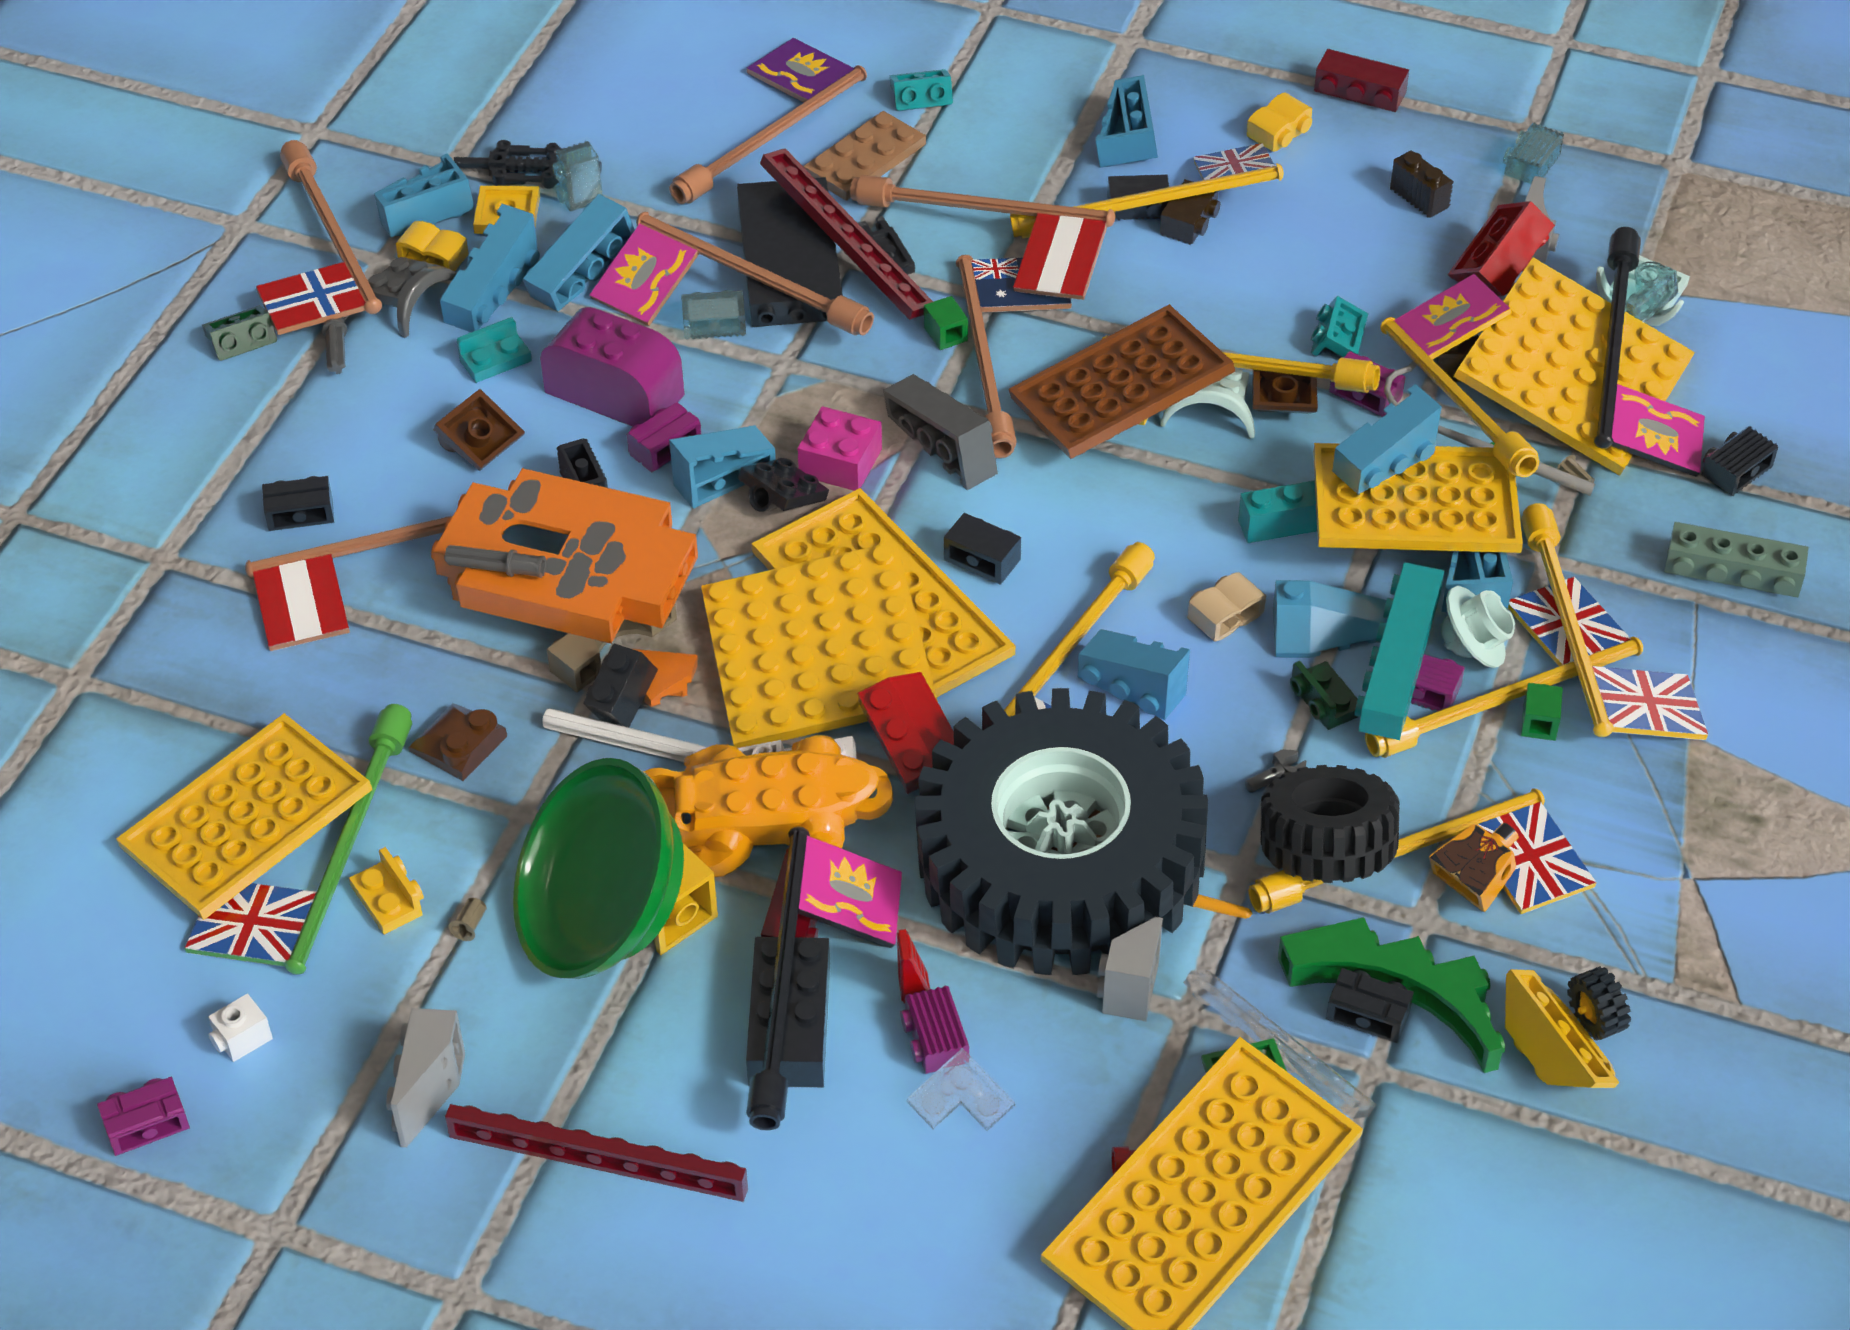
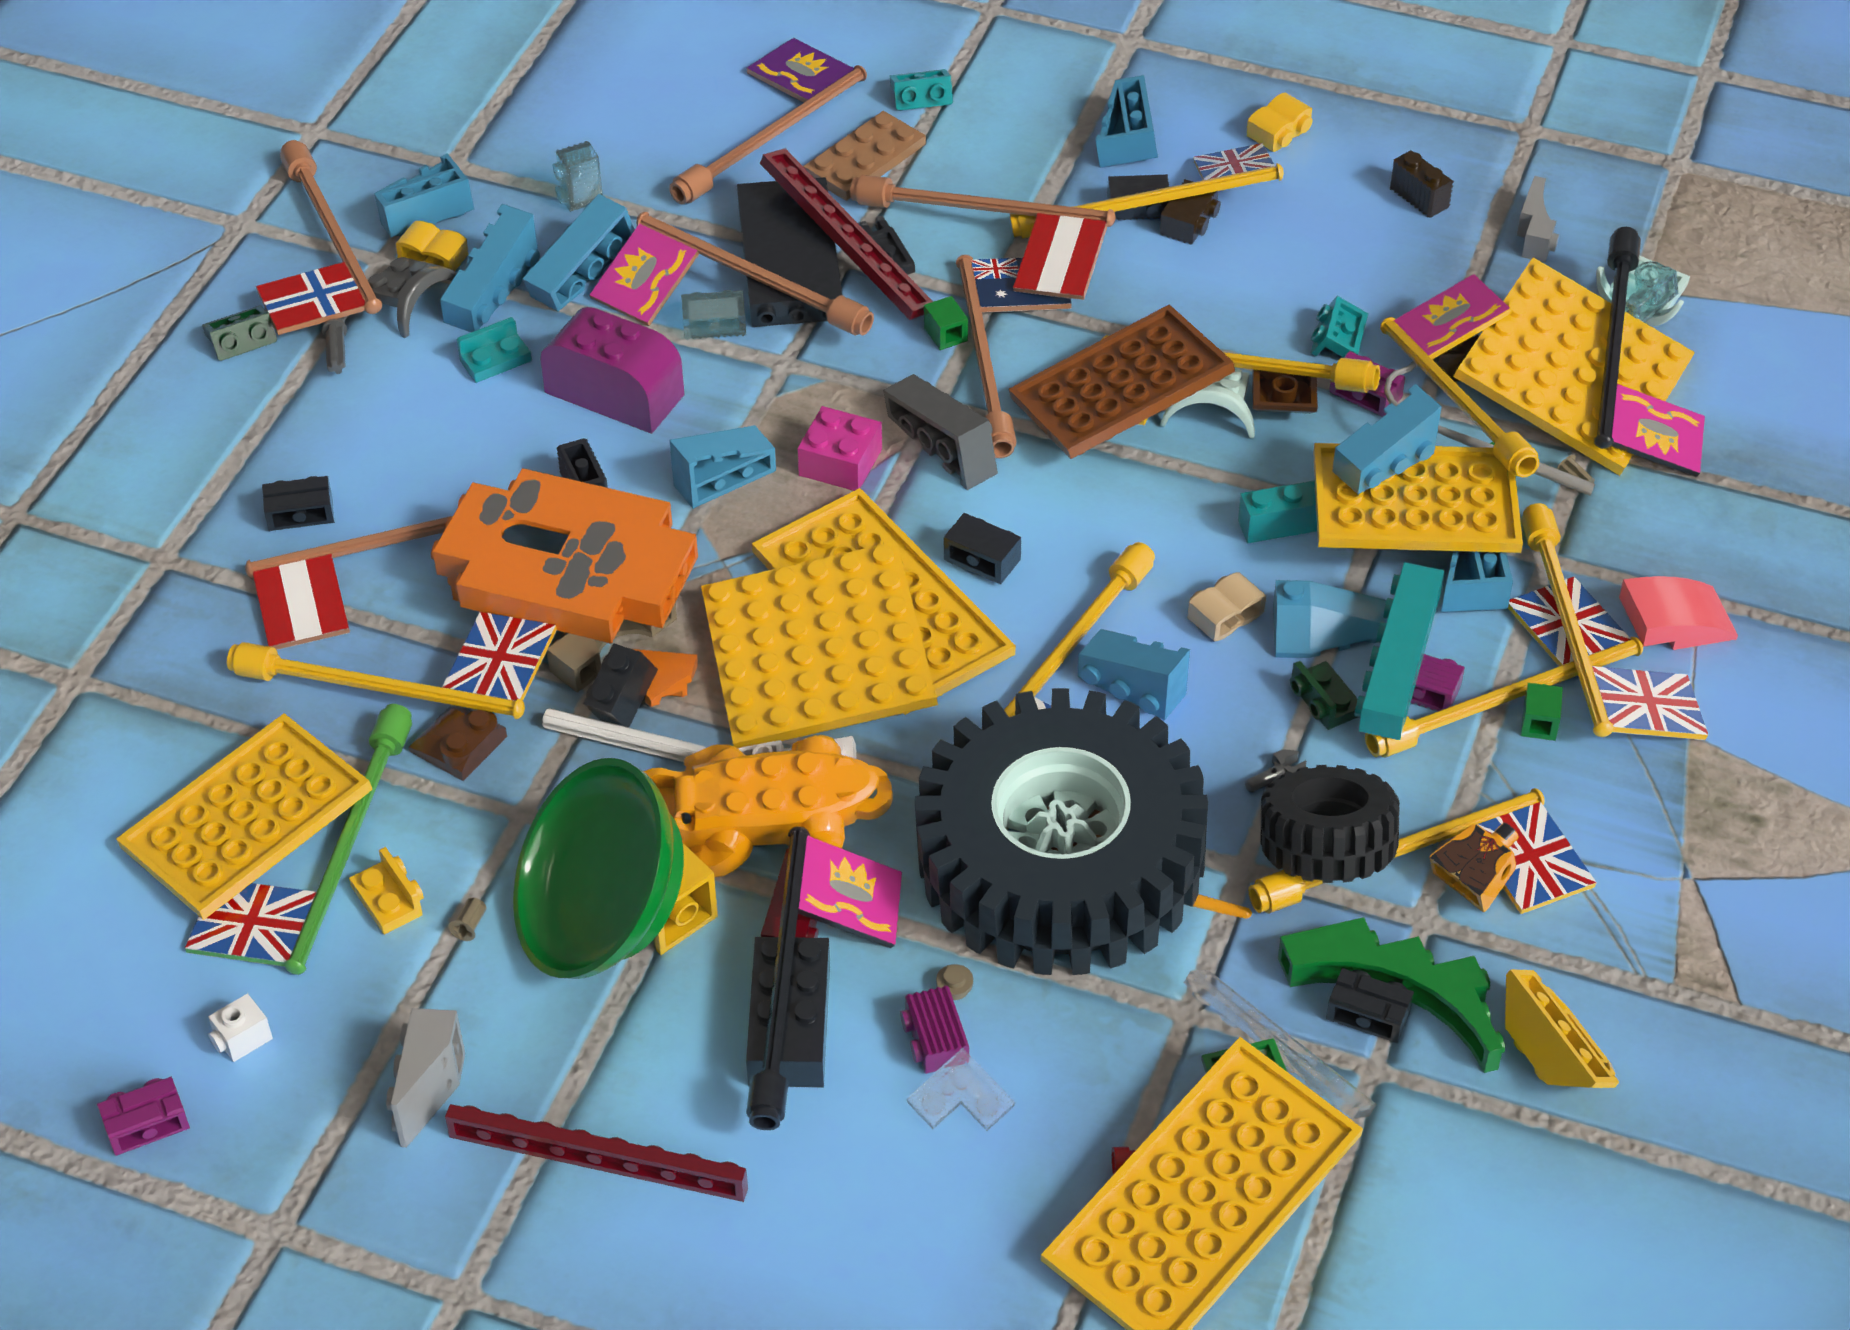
(477, 430): reddish brown slope -> none
(487, 674): none -> flag
(491, 197): yellow plate -> none
(504, 159): black bar -> none
(508, 562): dark grey axle -> none
(650, 440): magenta brick -> none
(781, 486): black plate -> none
(906, 723): red slope -> none
(911, 970): red slope -> none
(957, 978): none -> dark tan plate
(1131, 971): light grey slope -> none
(1361, 80): dark red brick -> none
(1477, 626): light aqua helmet -> none
(1504, 246): red slope -> none
(1533, 153): clear light blue brick -> none
(1599, 1003): black wheel -> none
(1675, 612): none -> coral slope
(1736, 559): sand green brick -> none
(1739, 460): black brick -> none

